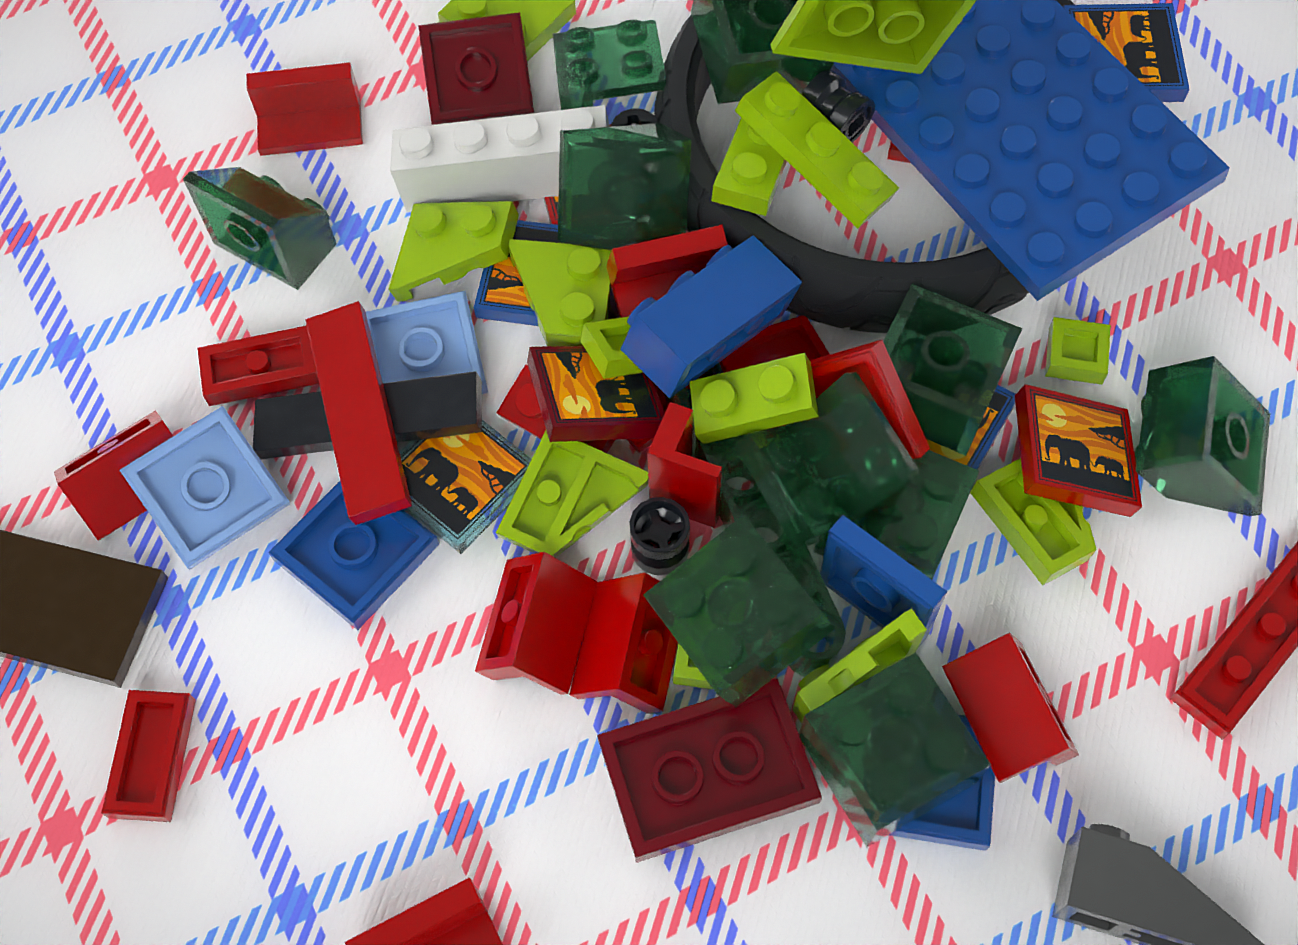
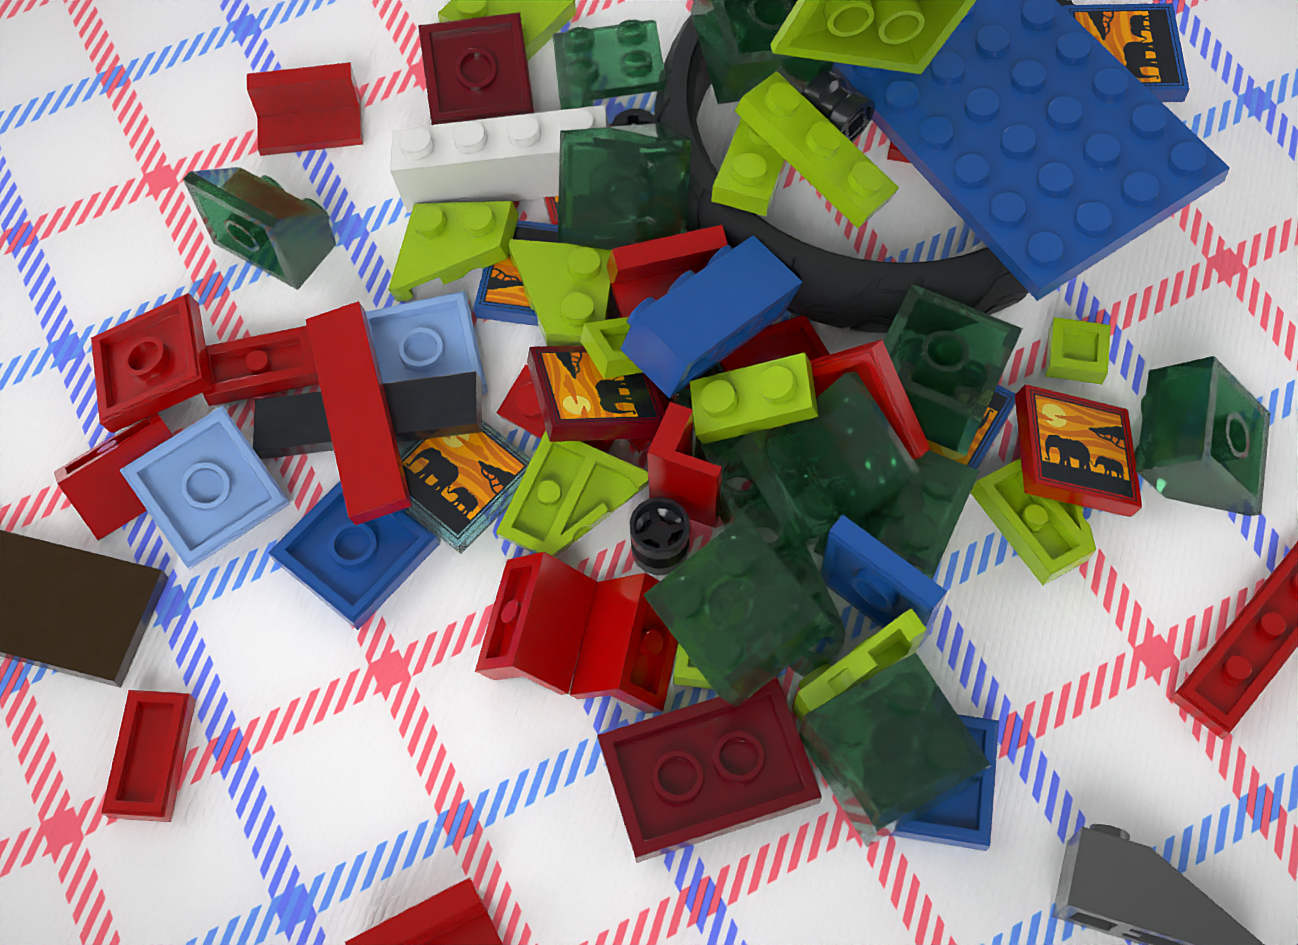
(150, 363): none -> red tile
(1009, 708): red panel -> none

